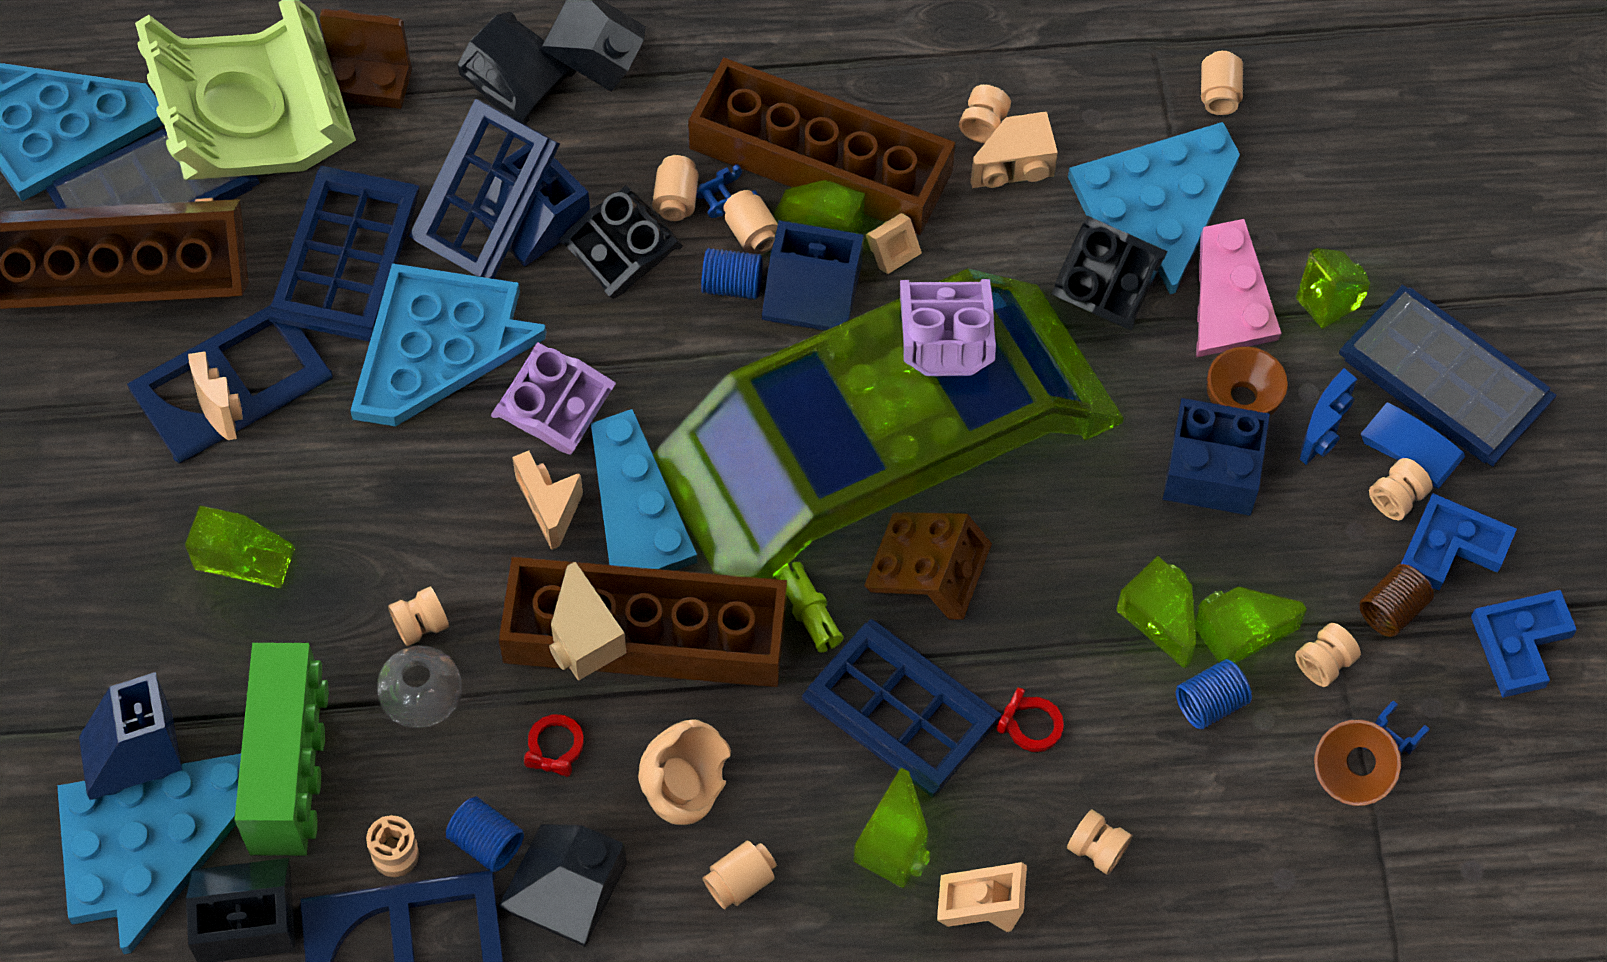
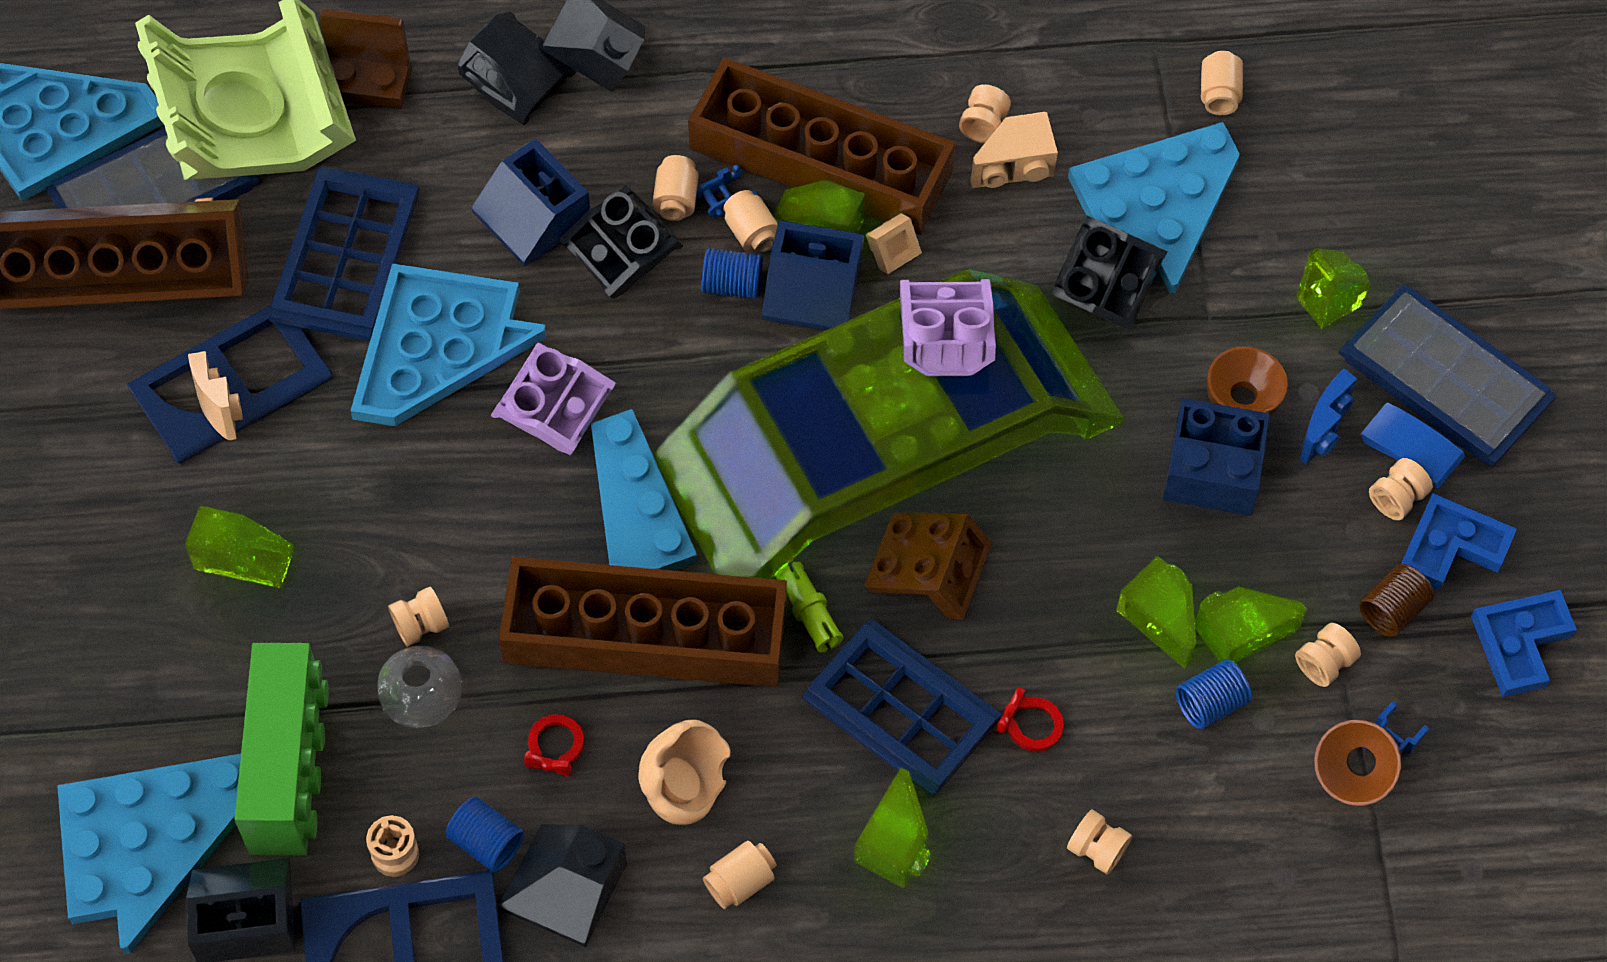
(129, 738): dark blue slope -> none
(451, 175): dark blue piece -> none
(550, 503): light nougat slope -> none
(583, 627): tan slope -> none
(983, 895): light nougat slope -> none
(1233, 293): bright pink wing -> none

